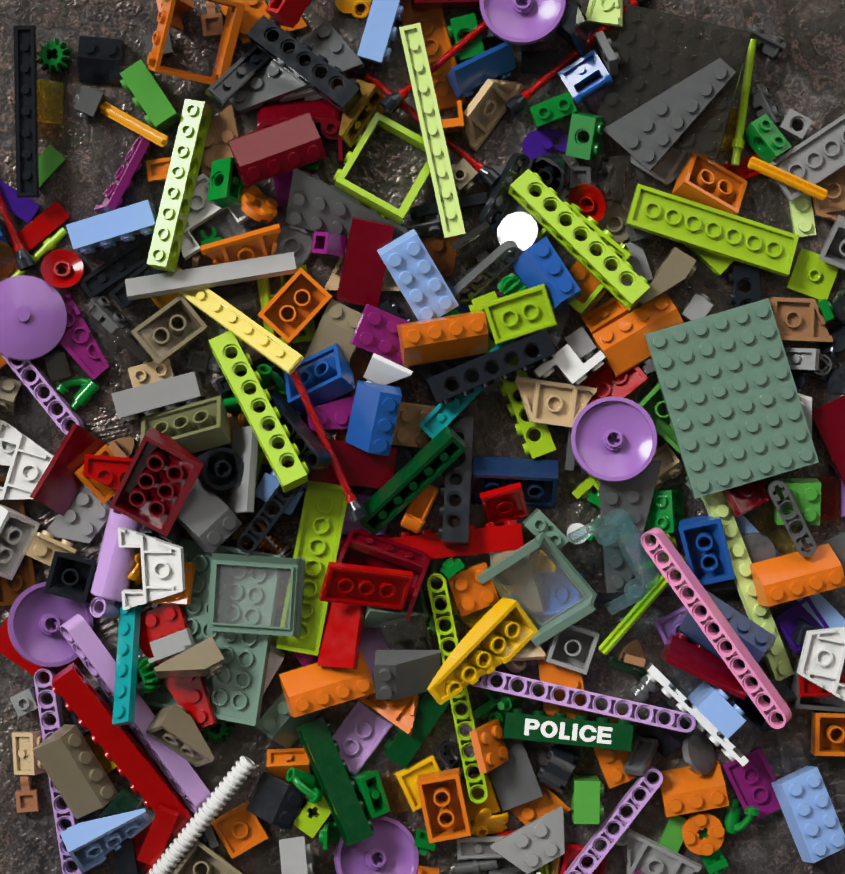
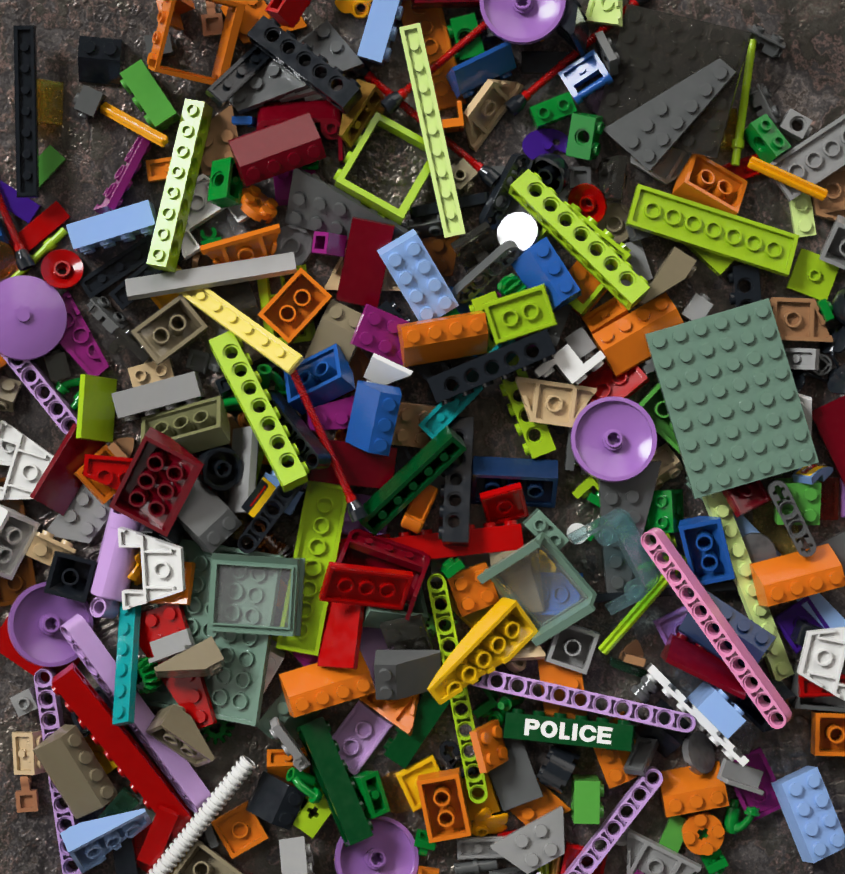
(53, 64): green gear -> none
(96, 408): none -> lime tile
(250, 121): none -> blue tile
(258, 497): none -> sticker
(289, 745): none -> light grey hinge
(329, 834): green bracket -> none
(739, 776): none -> light grey panel
(812, 473): none -> medium blue slope

